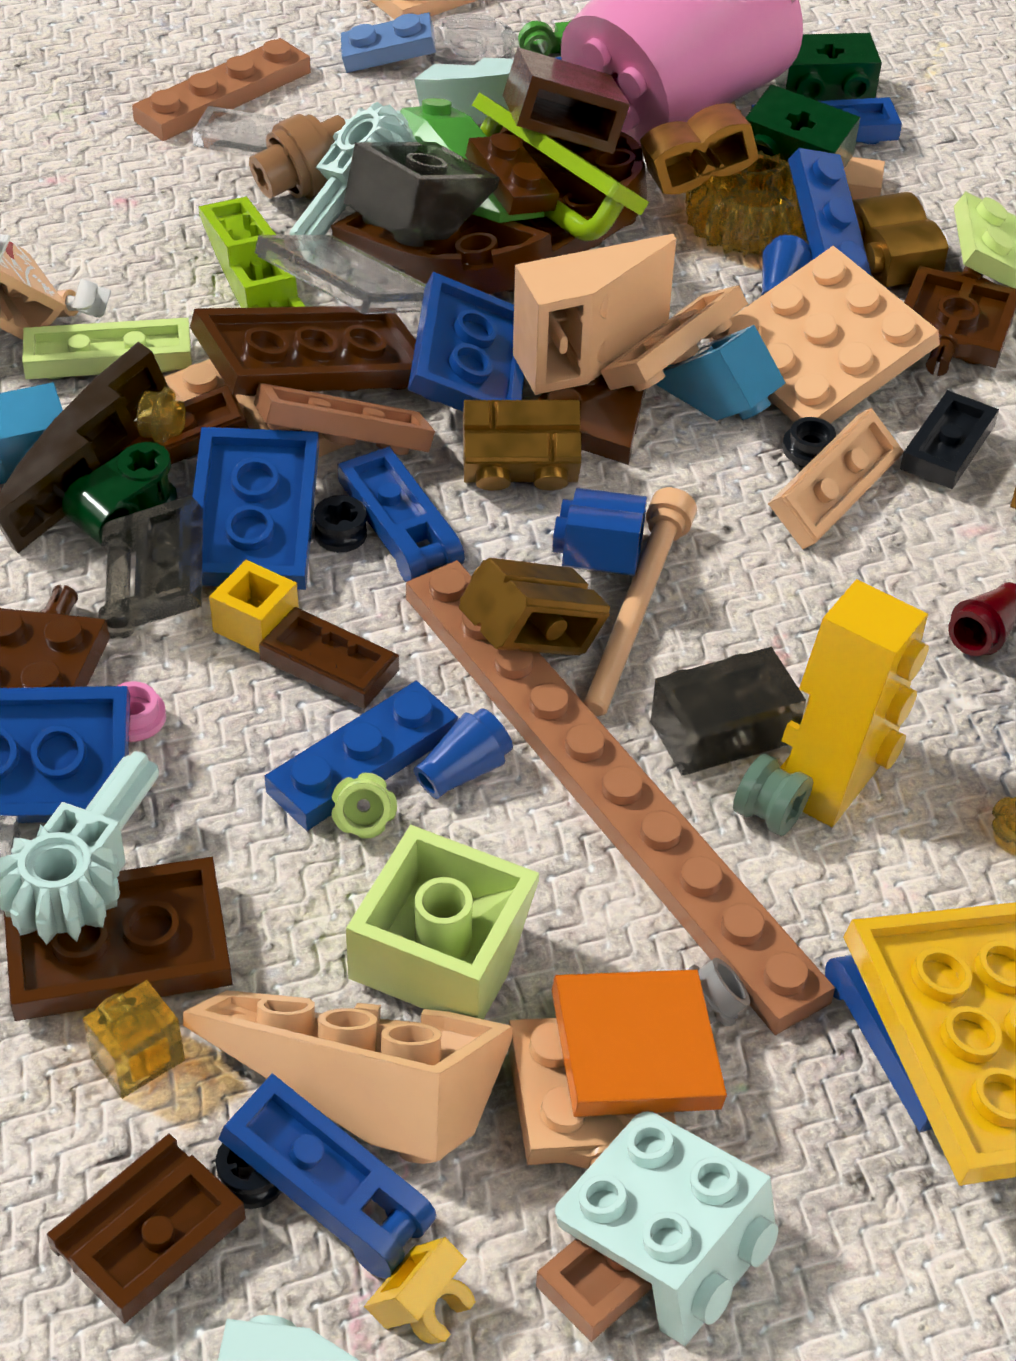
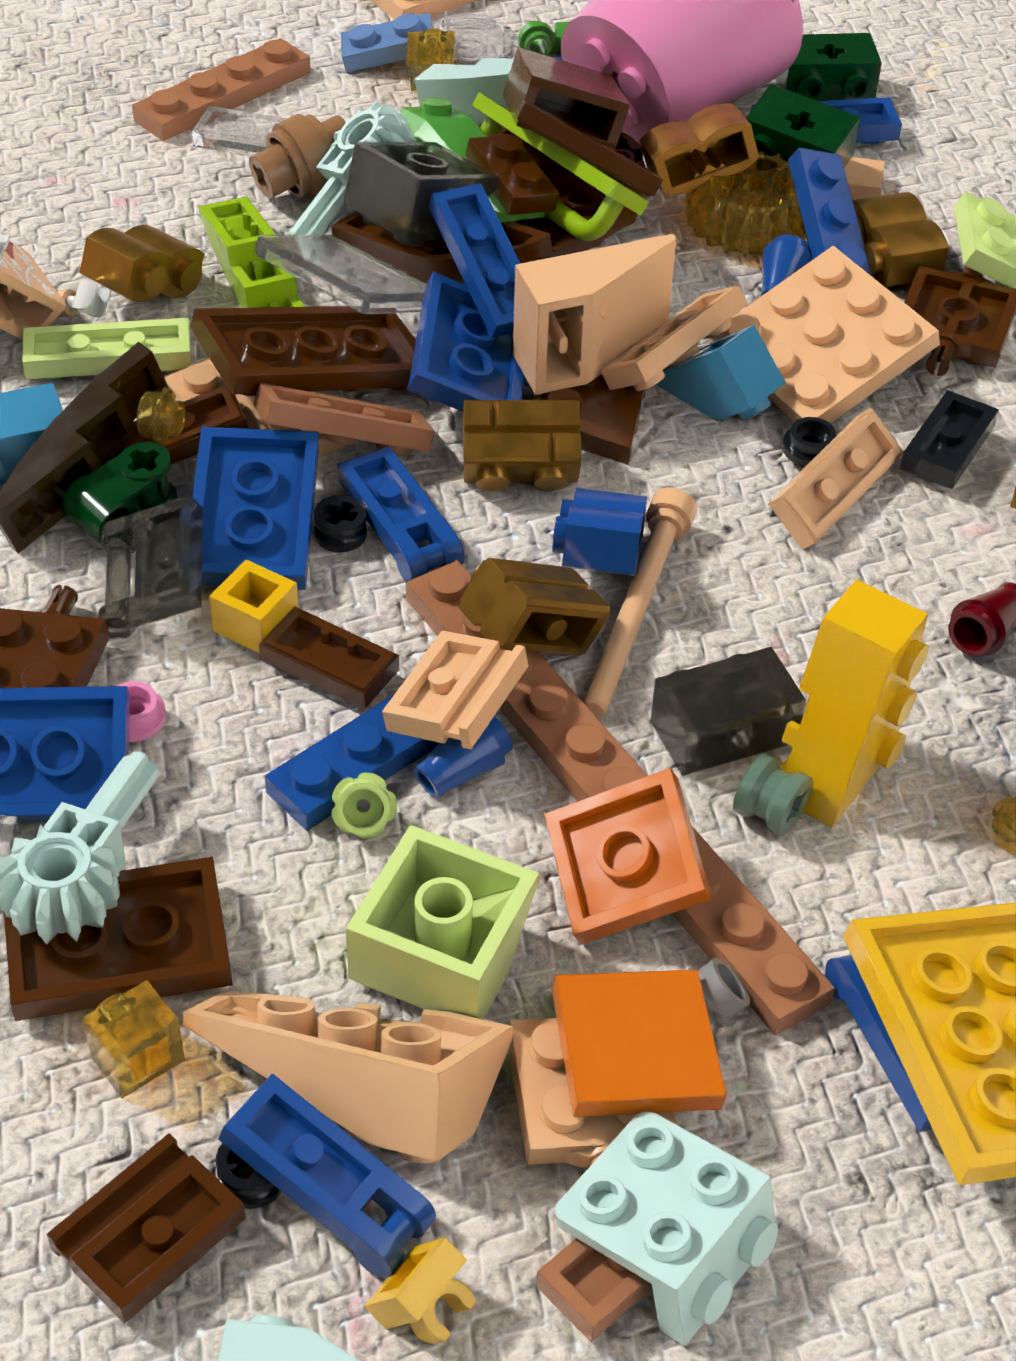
(141, 263): none -> pearl gold brick
(429, 48): none -> clear yellow plate
(455, 689): none -> light nougat plate
(480, 252): none -> blue plate
(587, 148): none -> reddish brown tile
(627, 856): none -> orange plate

